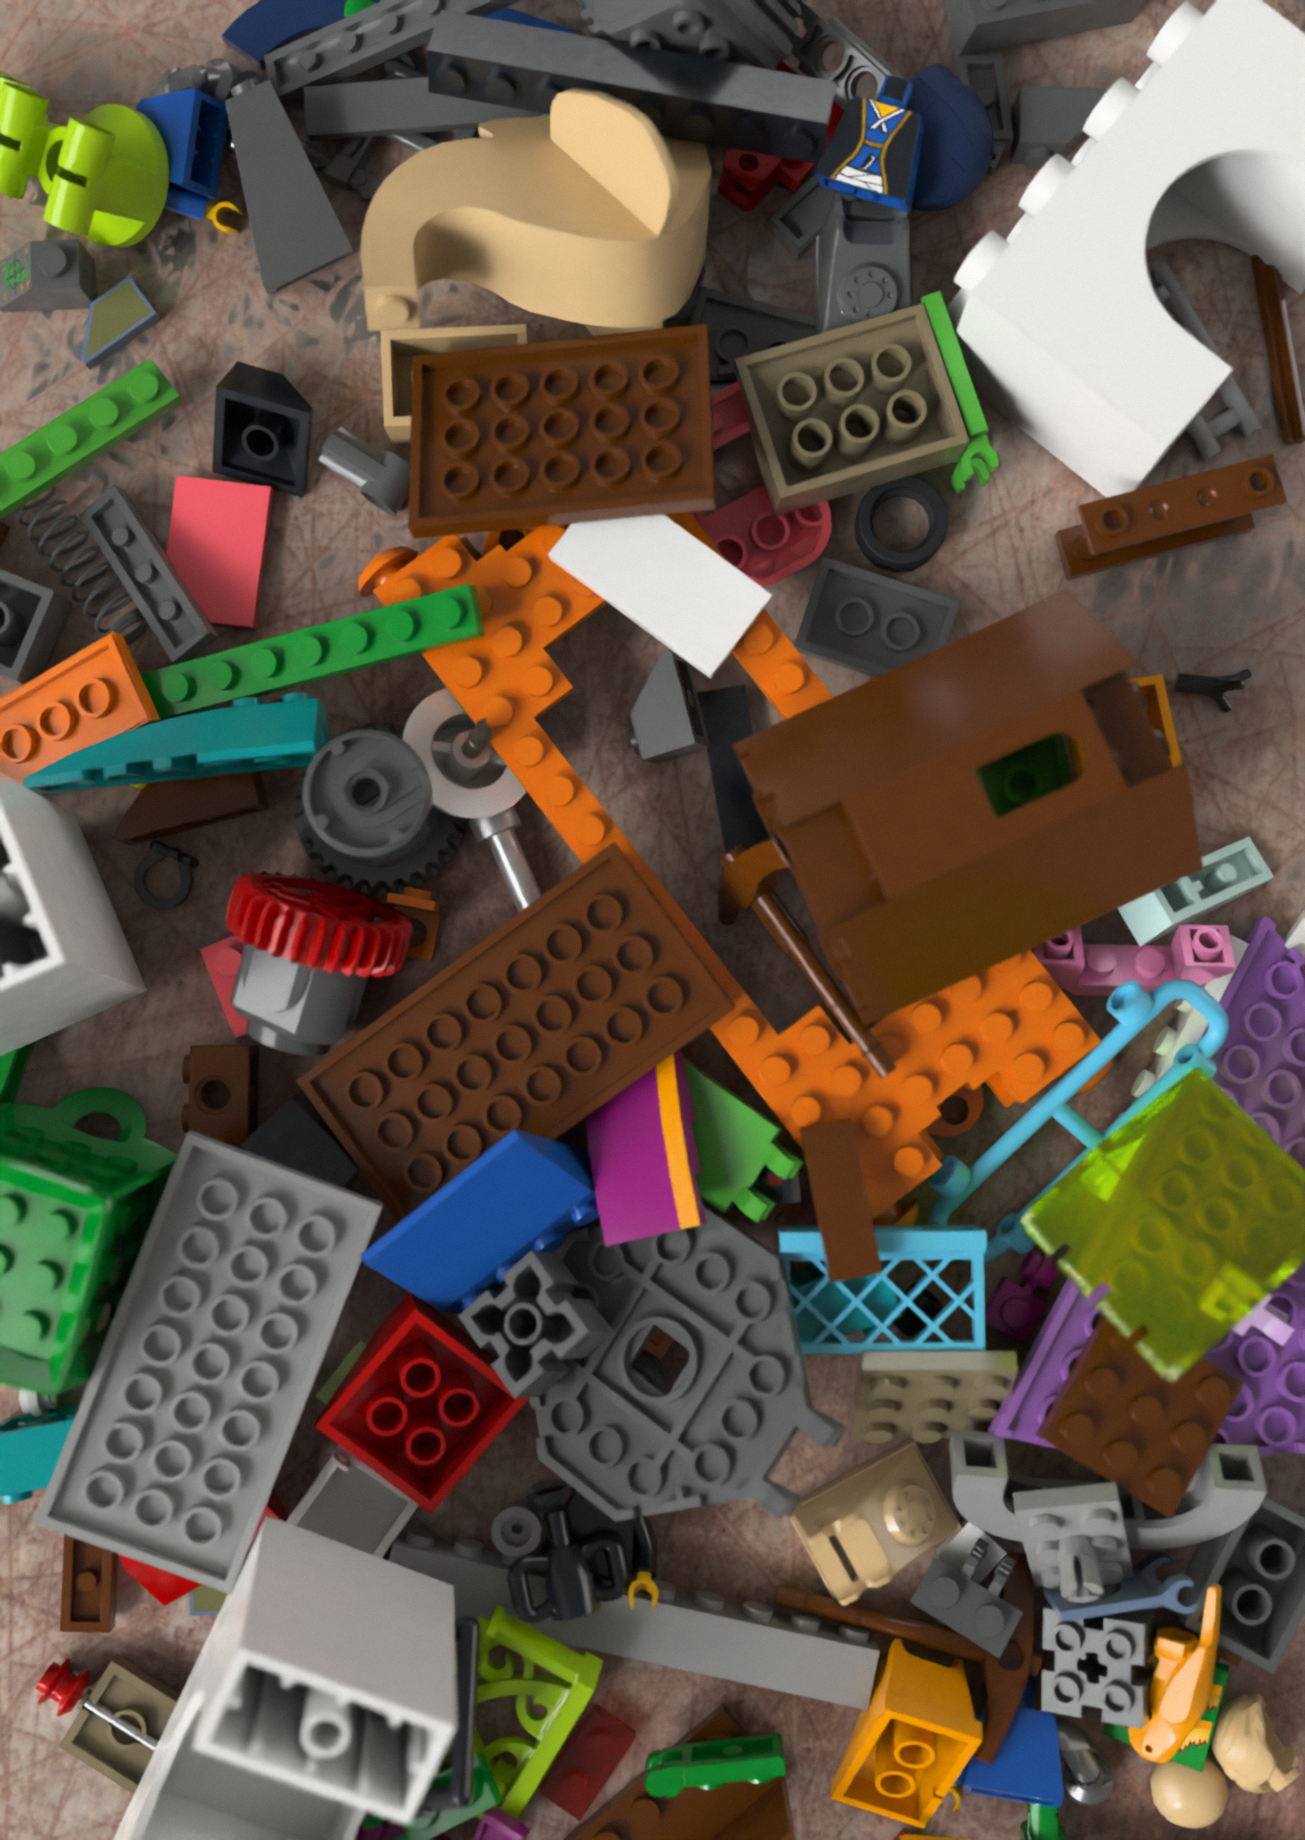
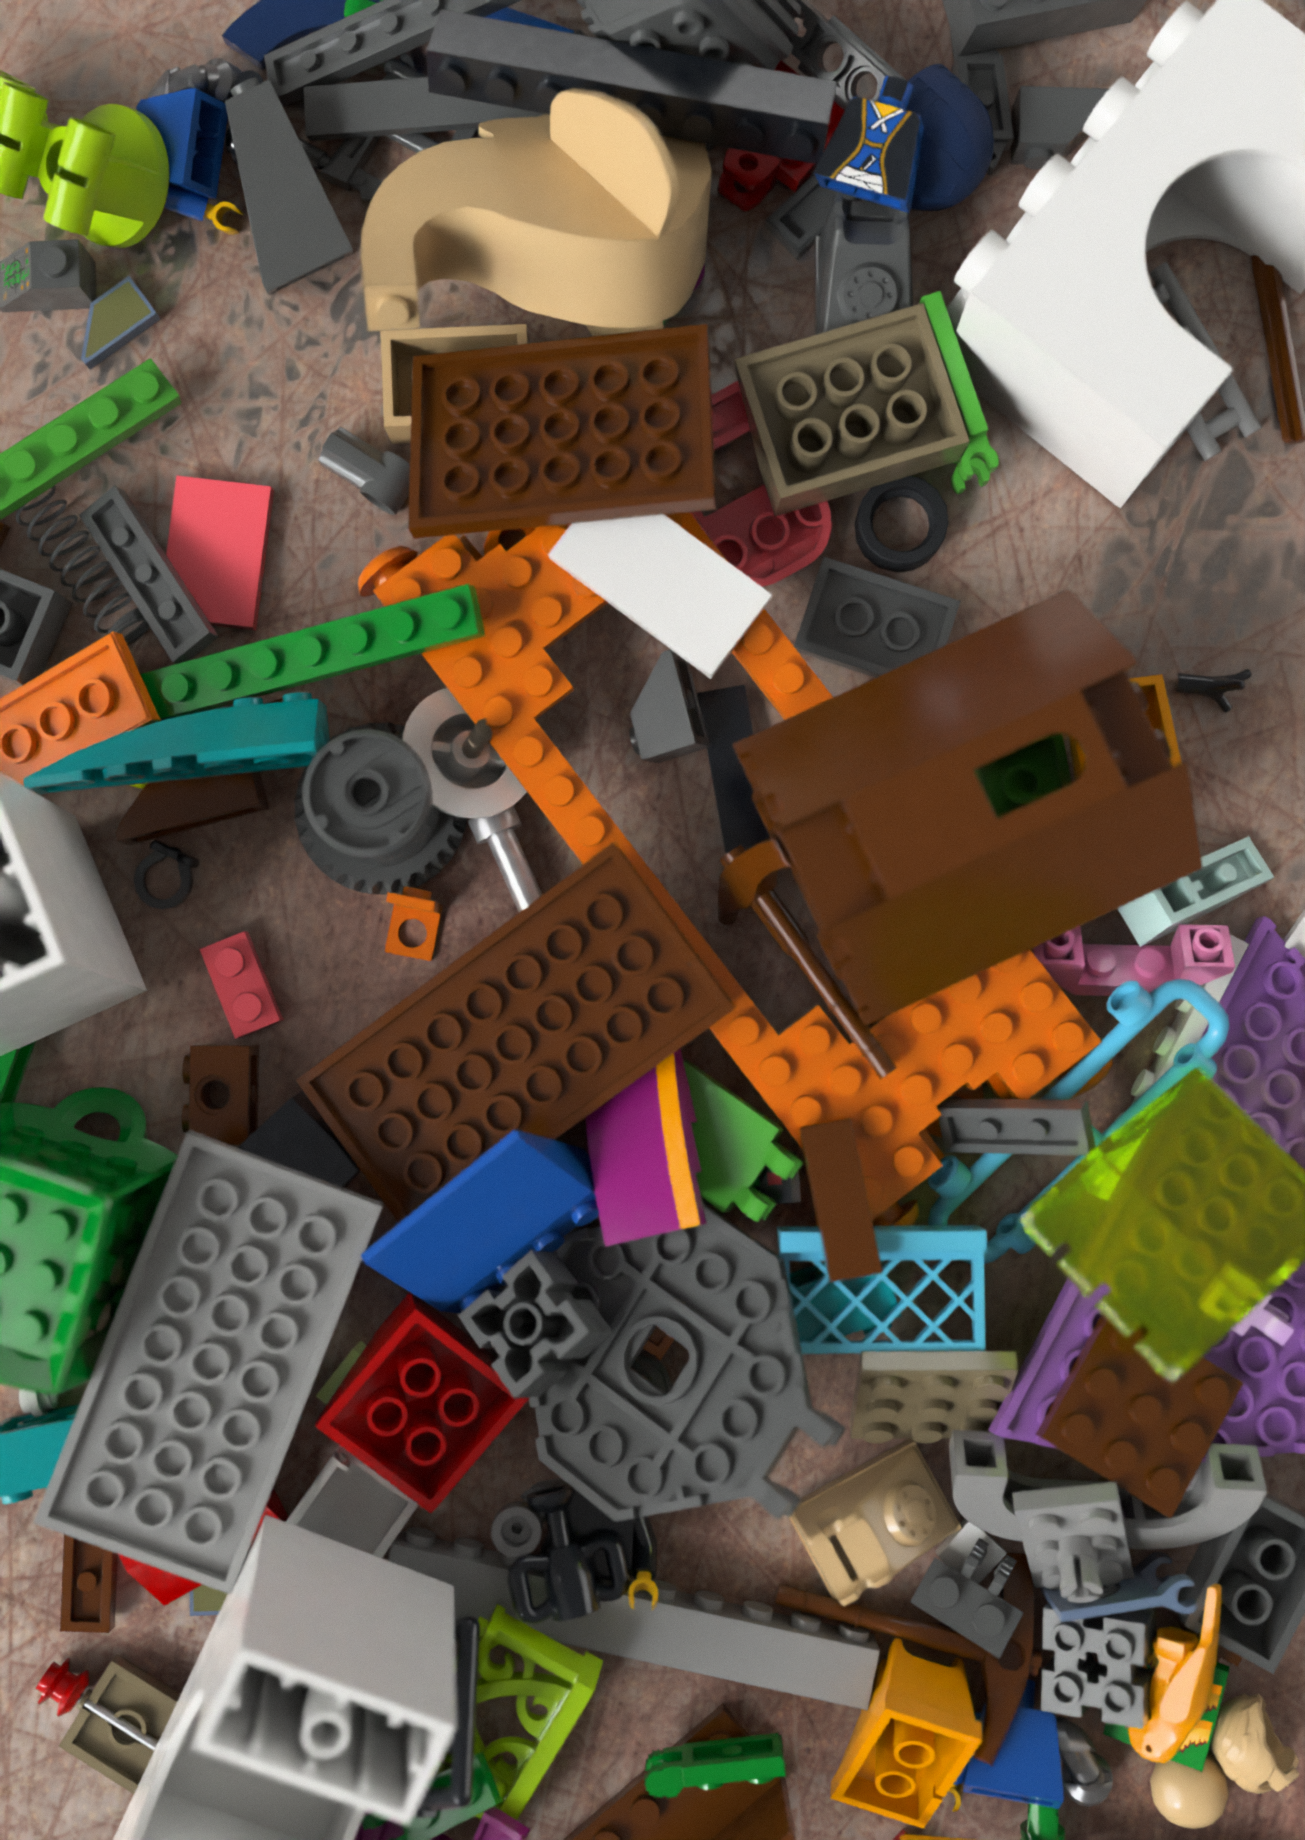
(262, 430): black slope -> none
(308, 957): piece -> none
(587, 1762): clear red plate -> none
(744, 327): dark grey wing -> none
(910, 1322): black hose -> none
(1013, 1306): magenta plate -> none
(1016, 1126): none -> dark grey plate
(1169, 516): reddish brown fence -> none

